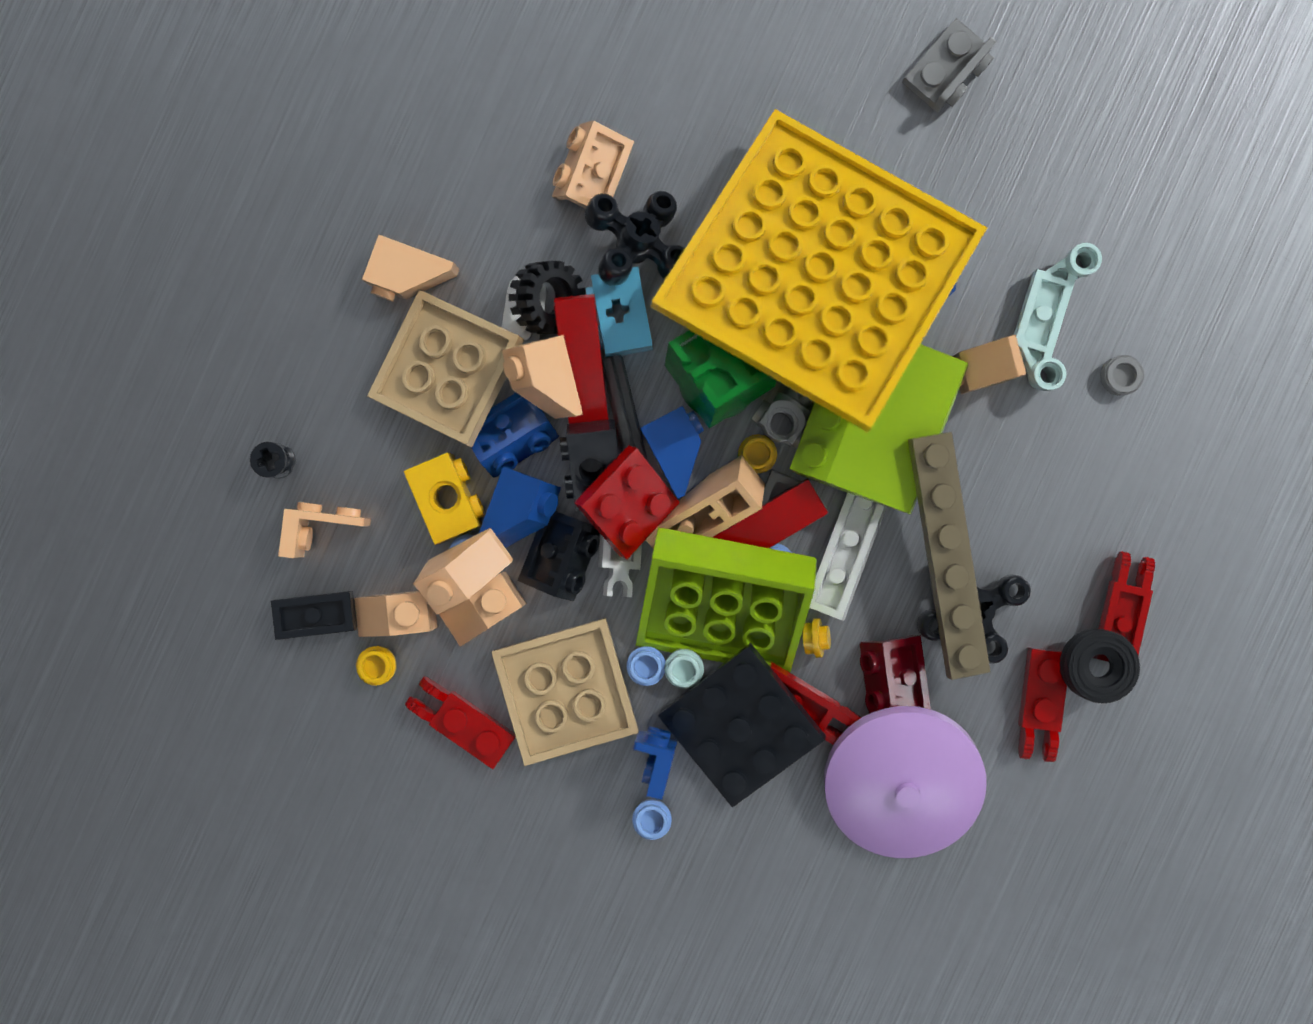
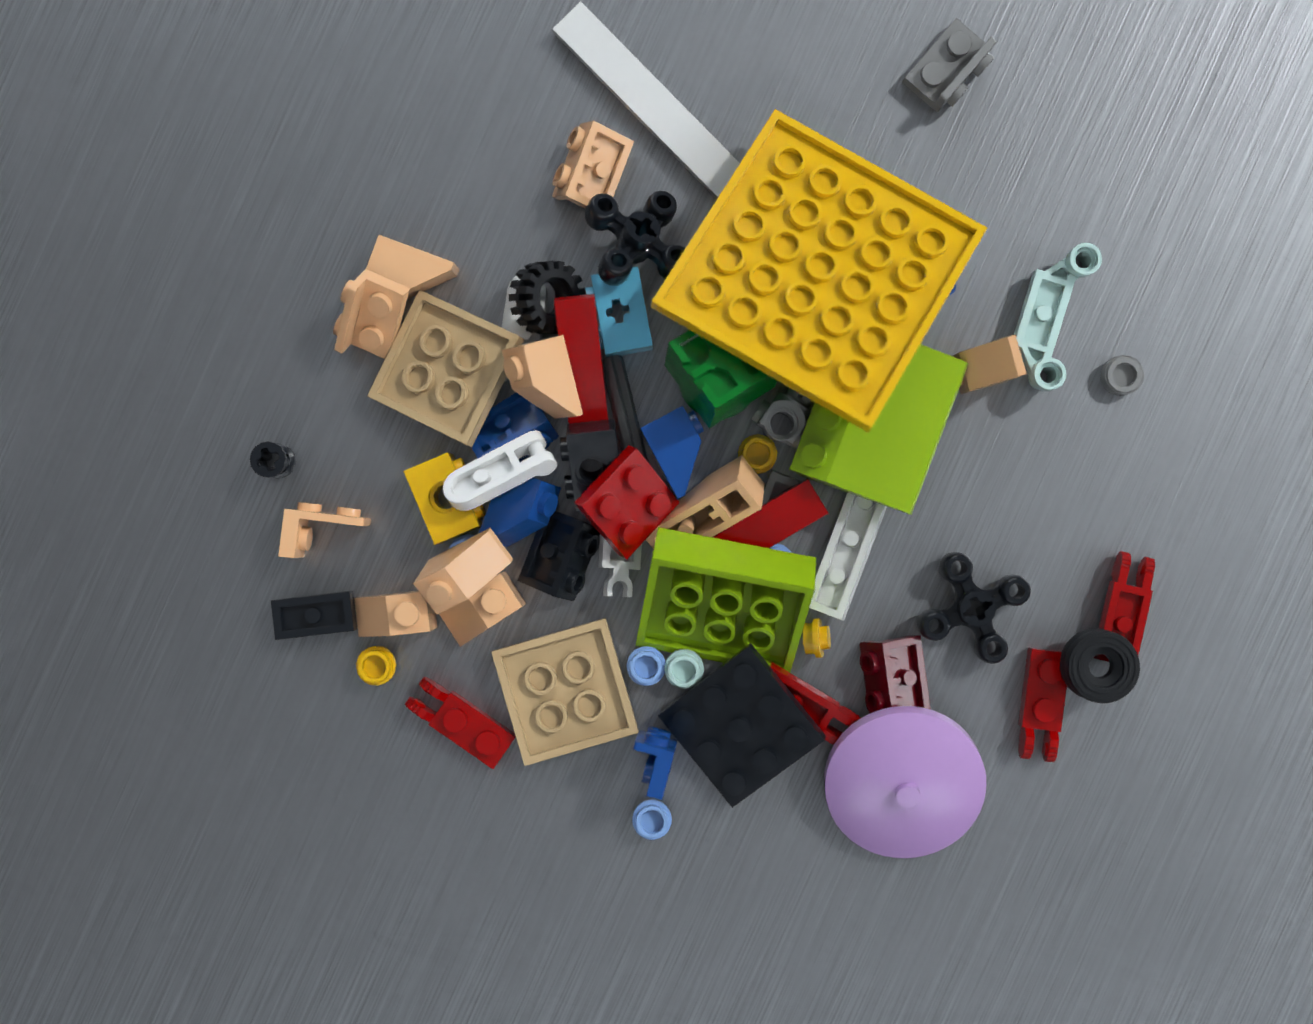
(370, 313): none -> light nougat bracket
(499, 471): none -> white plate
(646, 98): none -> white tile
(949, 555): dark tan plate -> none

